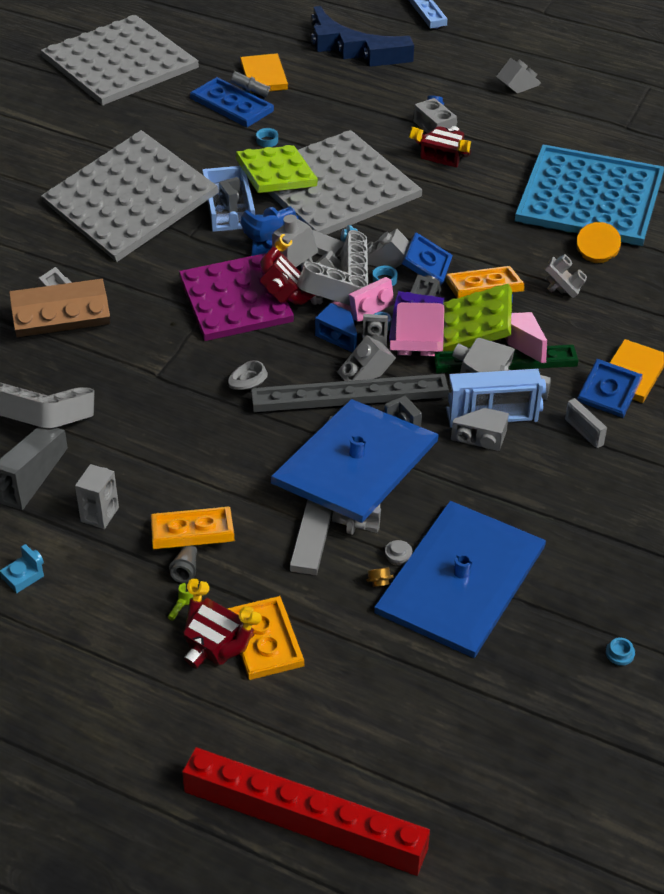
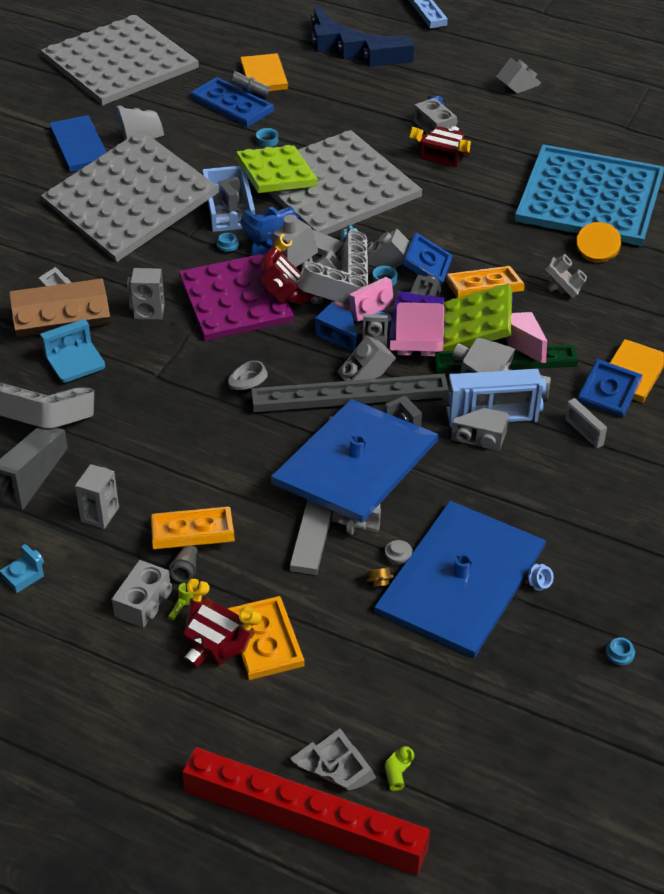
(71, 351): none -> dark azure bracket
(77, 141): none -> blue tile
(136, 120): none -> light grey slope
(141, 594): none -> light grey brick
(147, 293): none -> light grey brick
(227, 242): none -> dark azure plate
(336, 762): none -> light grey slope
(396, 765): none -> lime arm
(540, 576): none -> light blue plate

